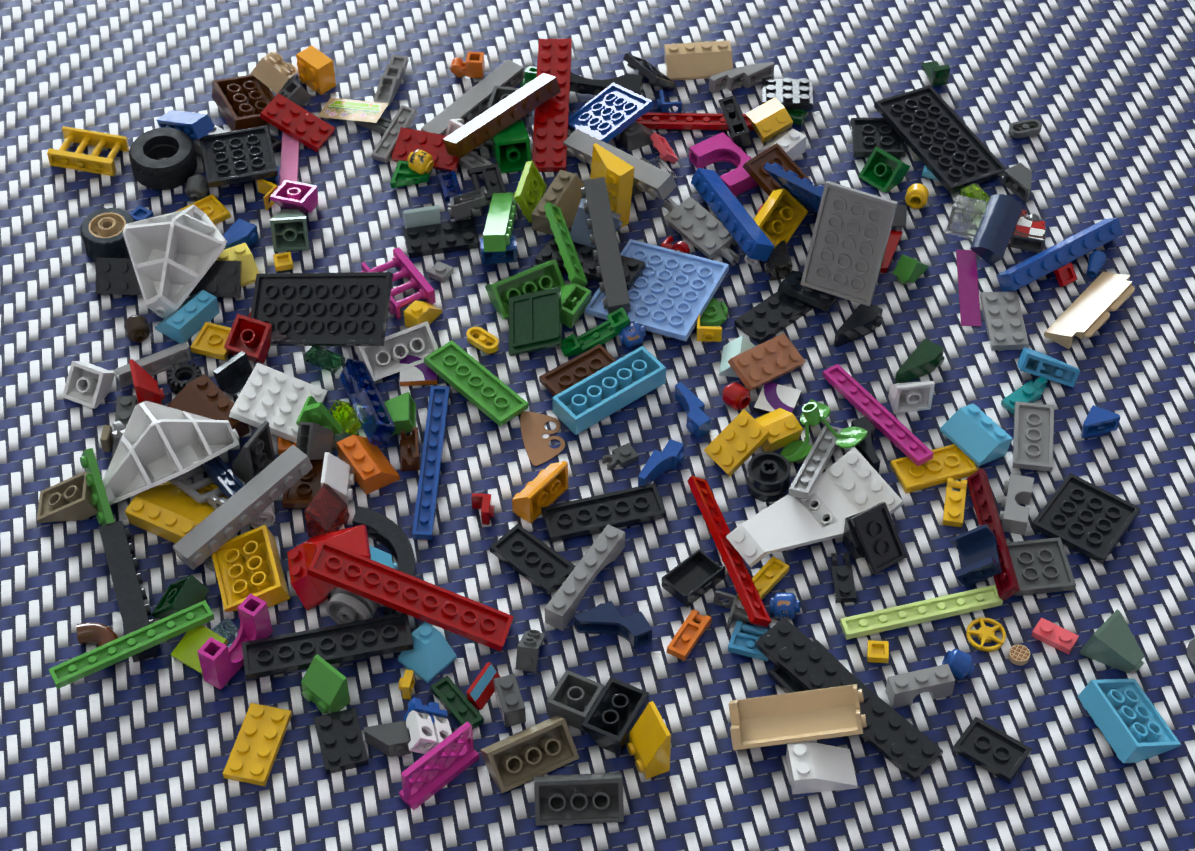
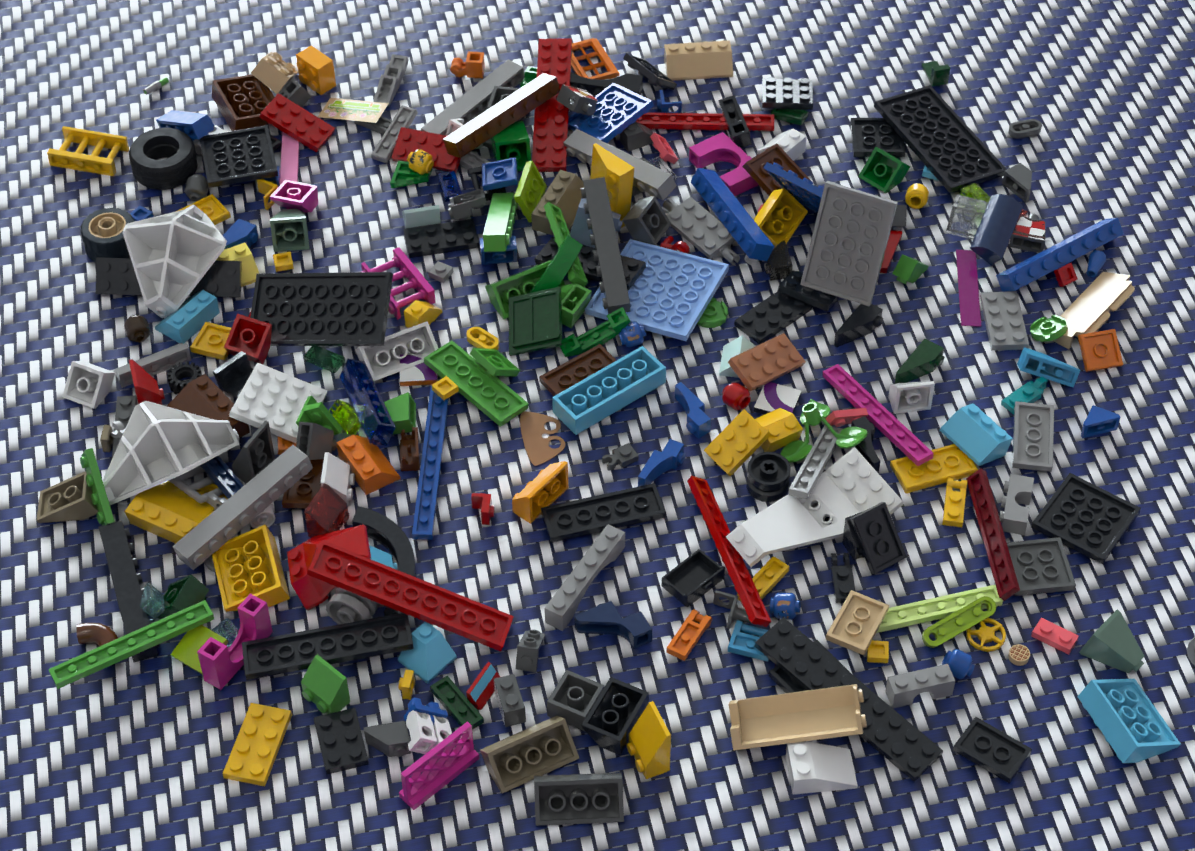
(152, 601): none -> clear light blue slope
(155, 86): none -> light grey piece
(445, 388): none -> yellow plate
(494, 362): none -> bright green plate
(499, 174): none -> blue tile
(532, 559): black plate -> none
(559, 265): none -> green slope
(583, 103): none -> dark grey torso
(600, 52): none -> orange piece
(647, 221): none -> dark grey brick
(708, 333): yellow bracket -> none
(745, 75): light grey slope -> none
(769, 119): yellow slope -> none
(843, 417): none -> coral plate
(857, 622): none -> tan plate
(959, 621): none -> lime plate
(977, 555): dark blue panel -> none
(1048, 329): none -> bright green tile
(1100, 350): none -> orange tile

